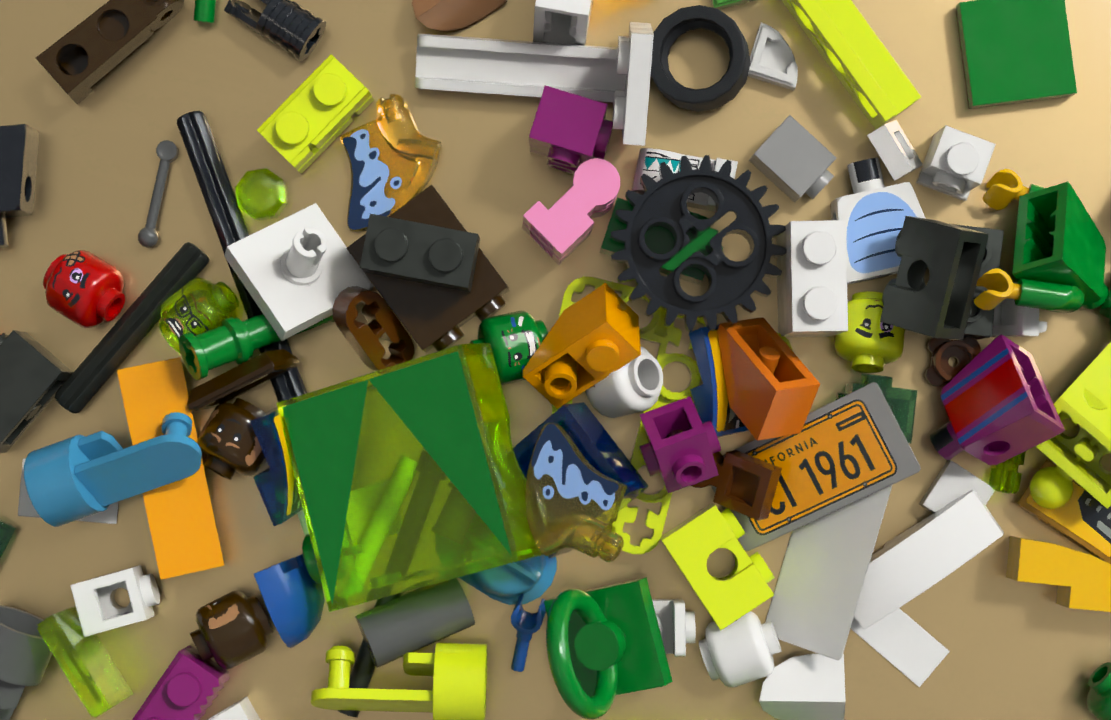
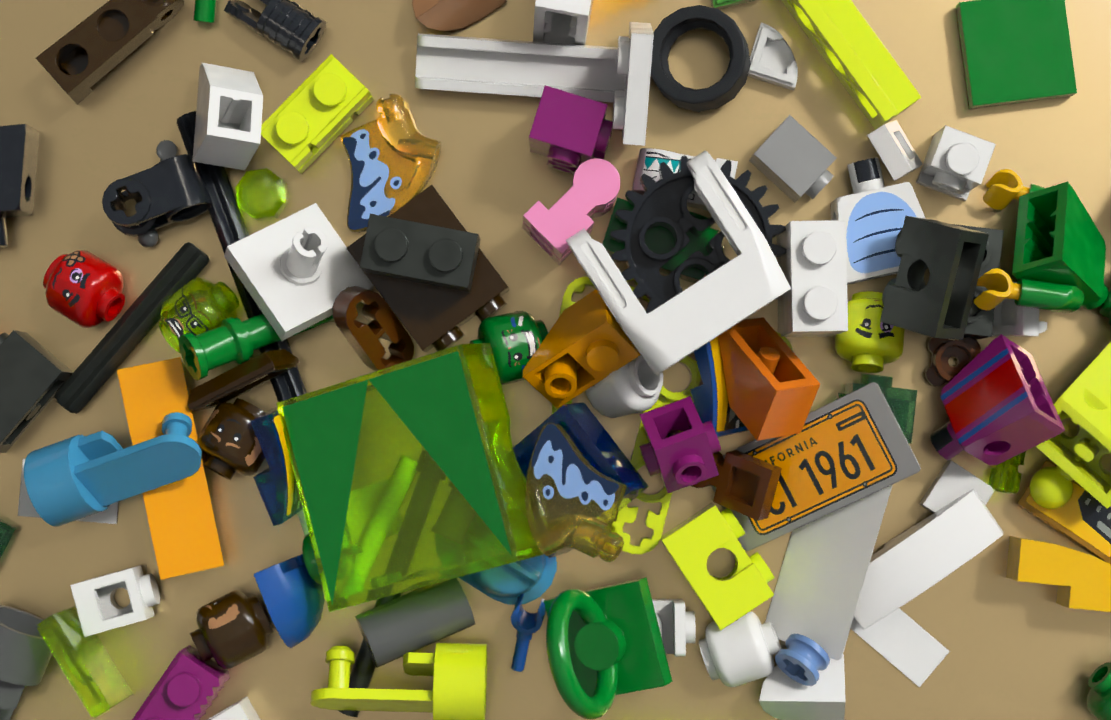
(163, 195): none -> black piece
(227, 117): none -> white slope
(708, 305): none -> white connector
(802, 659): none -> medium blue bush

